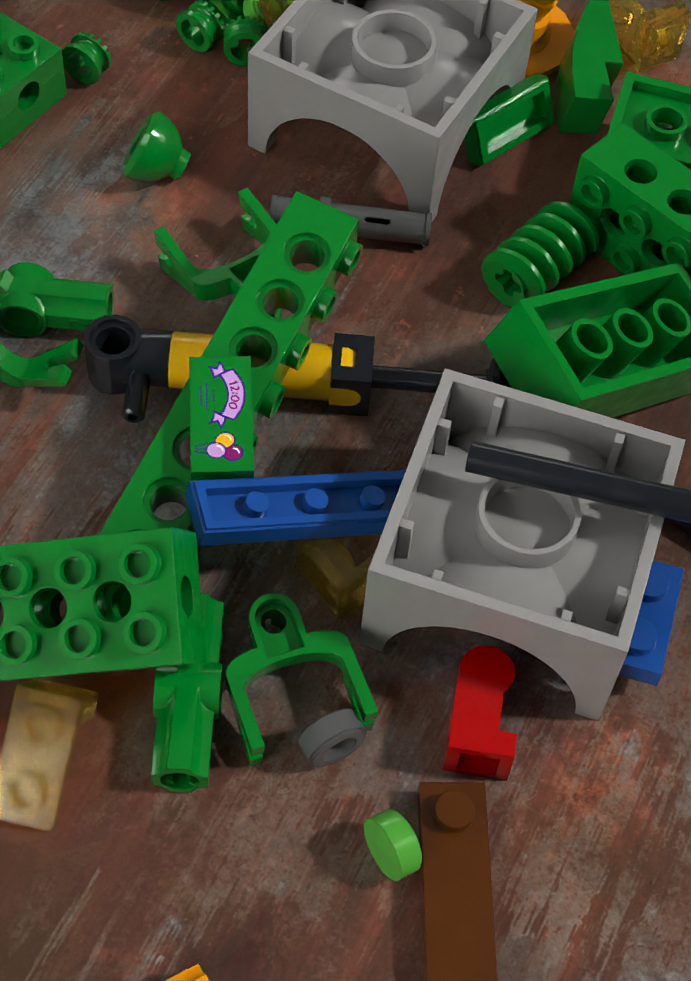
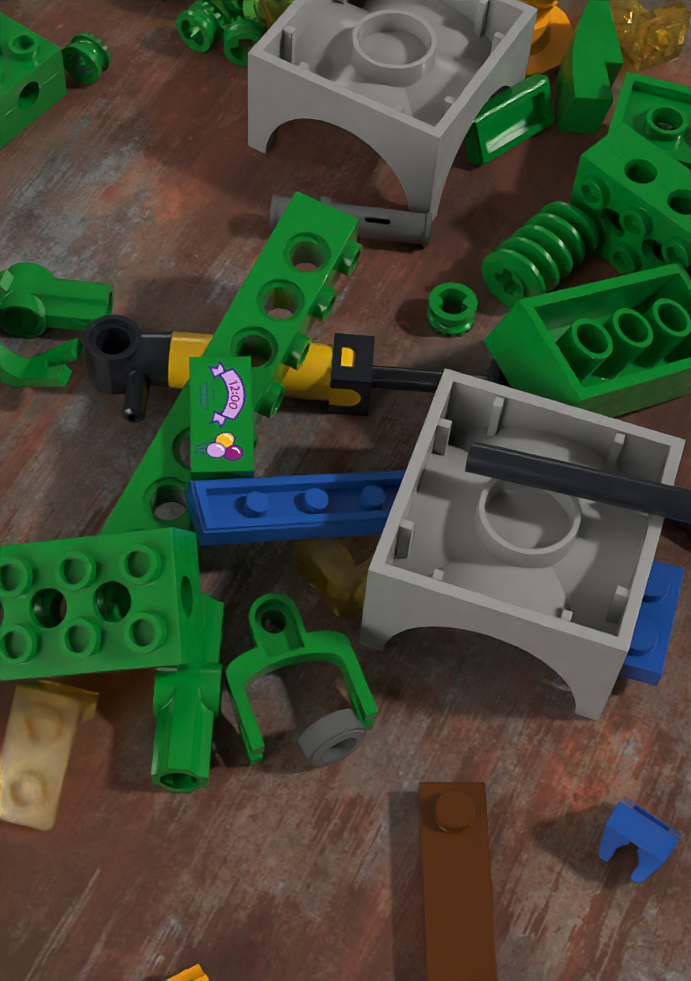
(156, 151): green brick -> none
(226, 279): green piece -> none
(393, 844): bright green tile -> none
(451, 323): none -> green bush
(478, 699): red leg -> none
(649, 833): none -> blue tile

